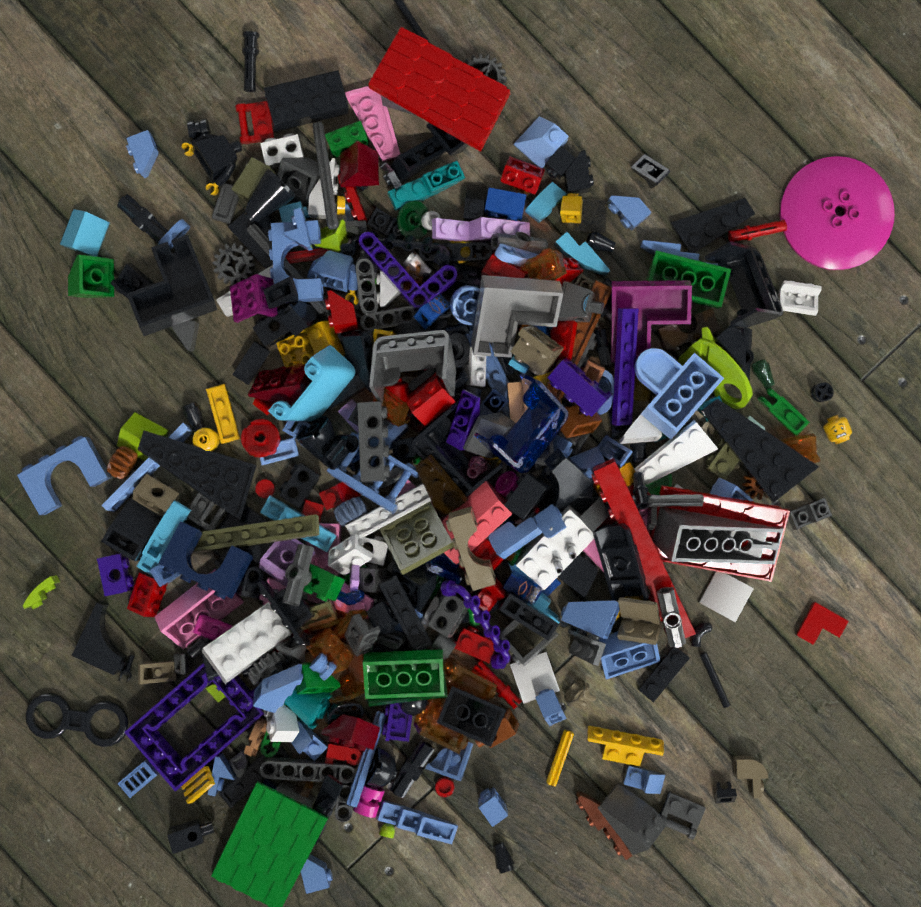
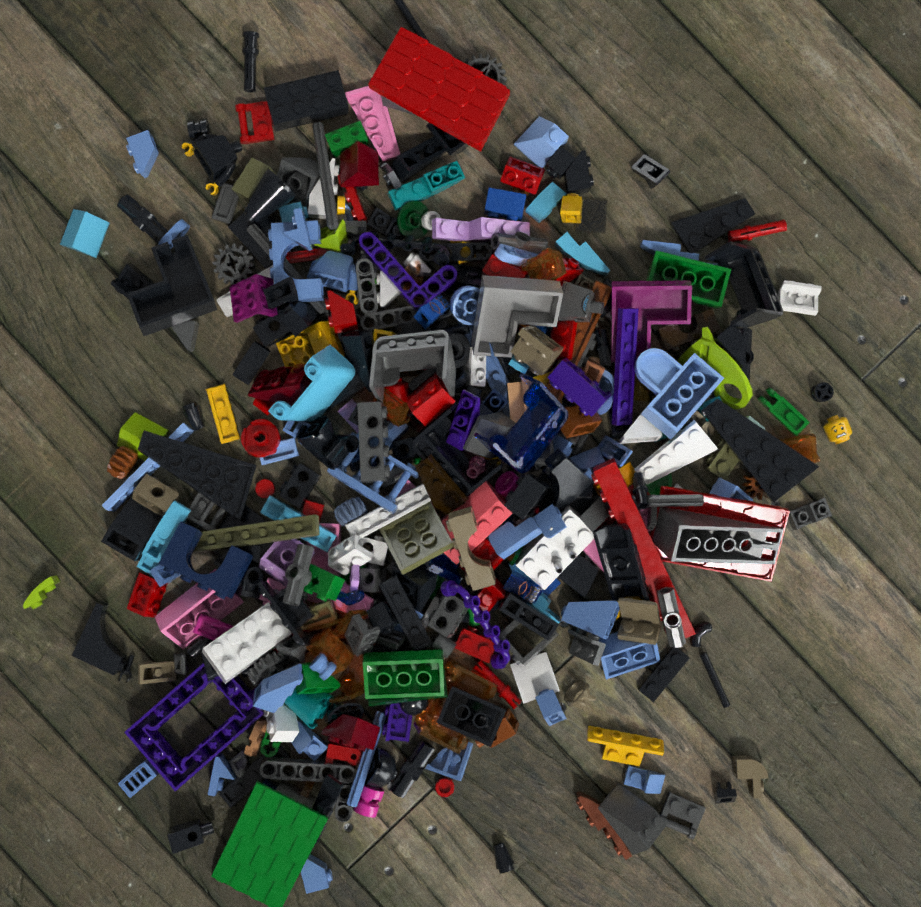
(37, 478): medium blue arch -> none
(76, 720): black bar -> none
(91, 277): green slope -> none
(110, 584): dark purple brick -> none
(197, 781): yellow tile -> none
(212, 439): yellow head -> none
(217, 695): lime tile -> none
(281, 145): white brick -> none
(336, 495): red slope -> none
(387, 830): lime hinge -> none
(417, 821): medium blue slope -> none
(474, 202): black slope -> none
(492, 806): medium blue brick -> none
(560, 757): yellow axle -> none
(600, 242): black cone -> none
(629, 209): medium blue slope -> none
(639, 452): black bush -> none
(726, 595): white slope -> none
(762, 371): clear green cone -> none
(818, 231): dark pink dish -> none
(818, 619): red tile -> none

